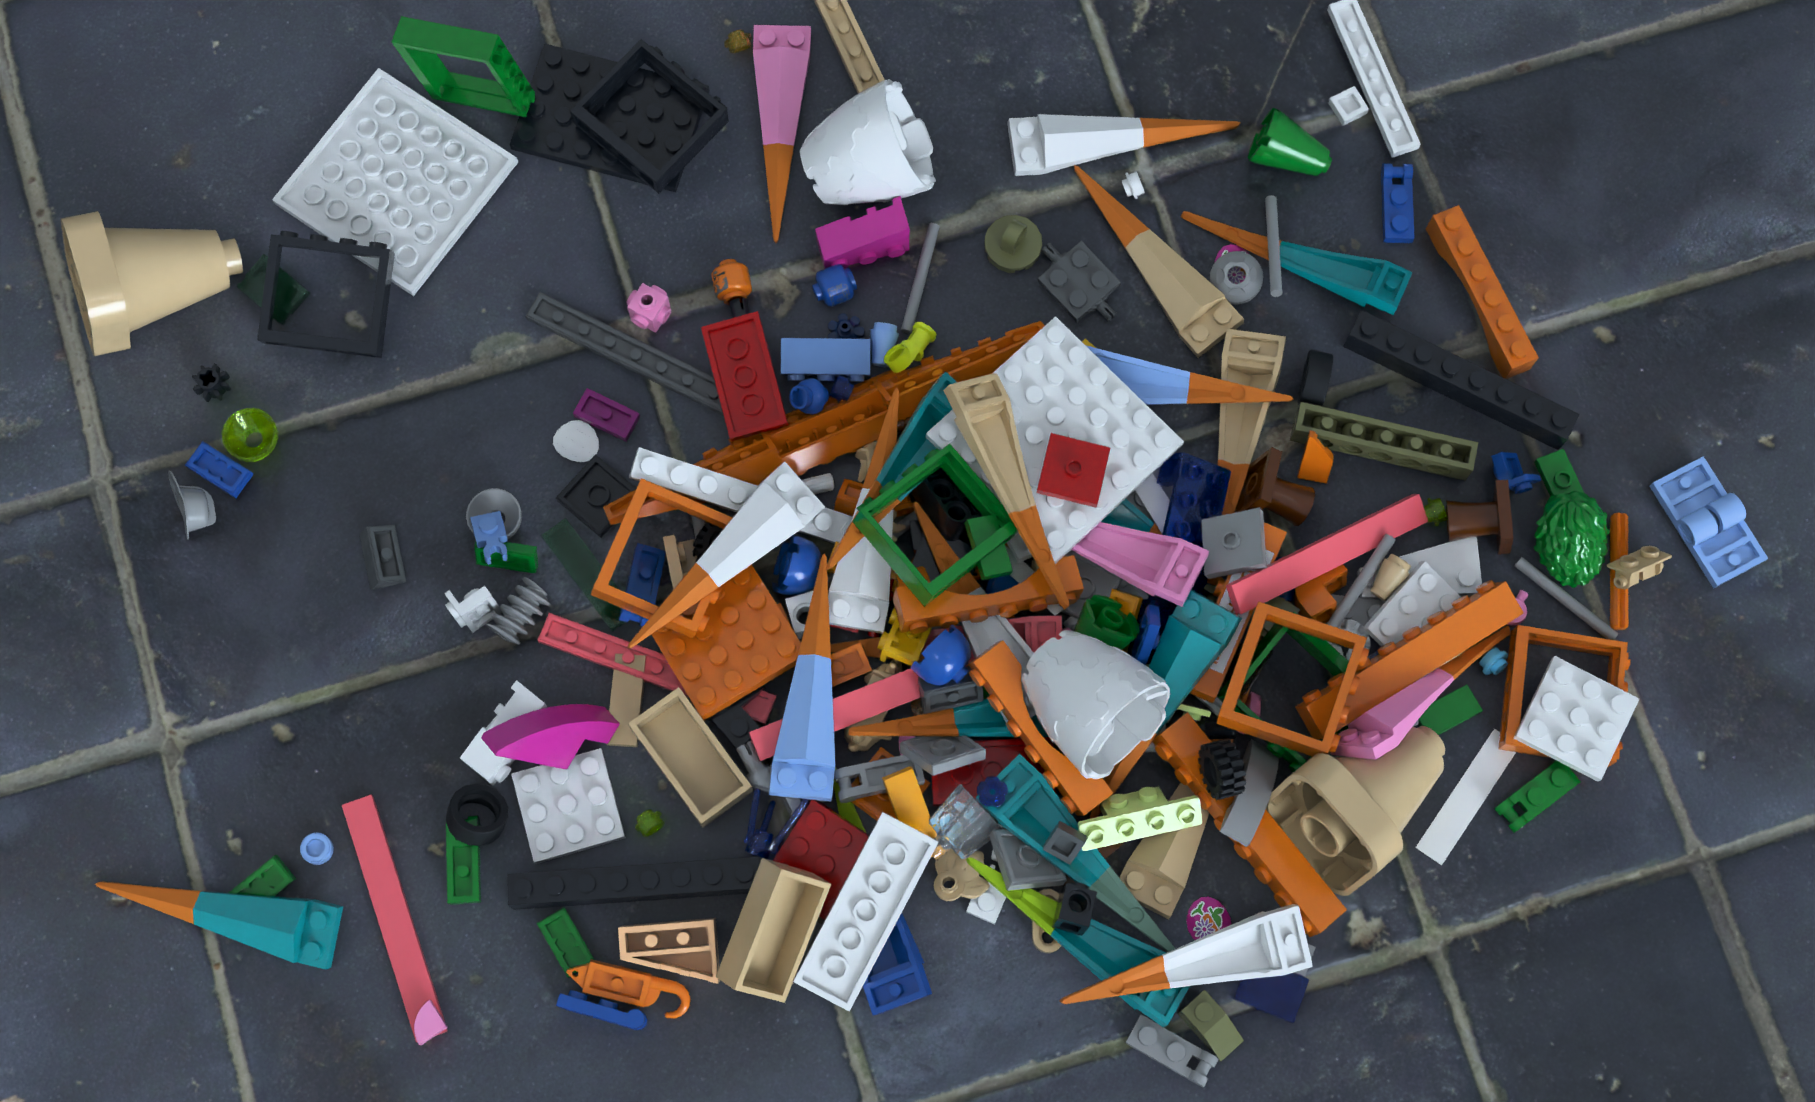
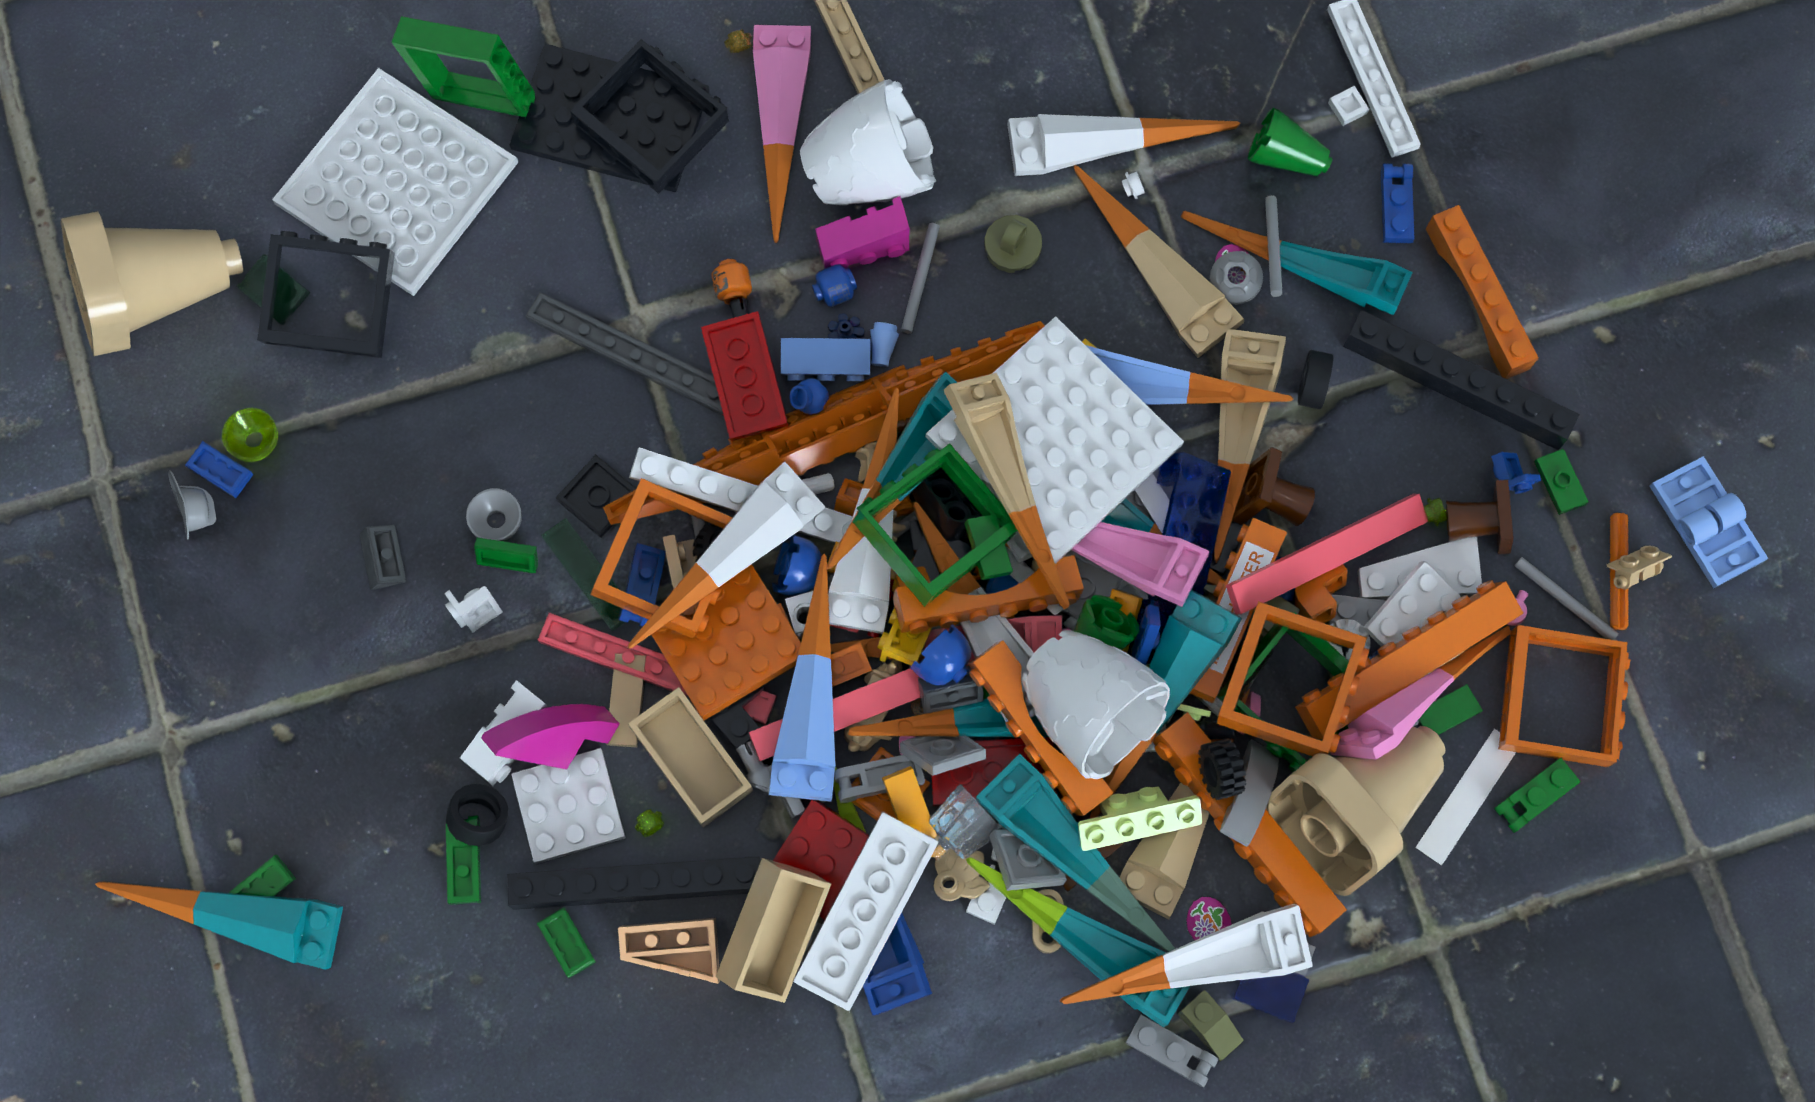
(213, 390): black gear -> none
(316, 848): light blue tile -> none
(390, 906): coral tile -> none
(428, 1023): bright pink tile -> none
(490, 534): medium blue plate -> none
(519, 611): light grey piece -> none
(576, 441): white sticker -> none
(603, 1011): blue plate -> none
(606, 414): magenta plate -> none
(628, 985): orange plate -> none
(650, 315): bright pink brick -> none
(761, 841): clear blue plant -> none
(841, 389): clear blue plate -> none
(913, 348): neon yellow connector -> none
(992, 799): clear blue plate -> none
(1064, 842): dark grey plate -> none
(1065, 917): black brick -> none
(1073, 470): red plate -> none
(1079, 281): dark grey plate -> none
(1234, 543): light grey plate -> none
(1315, 461): orange tile -> none
(1361, 581): light grey bar -> none
(1385, 441): olive brick -> none
(1390, 576): tan cone -> none
(1494, 661): medium azure plate -> none
(1572, 538): green hair -> none
(1576, 718): white plate -> none

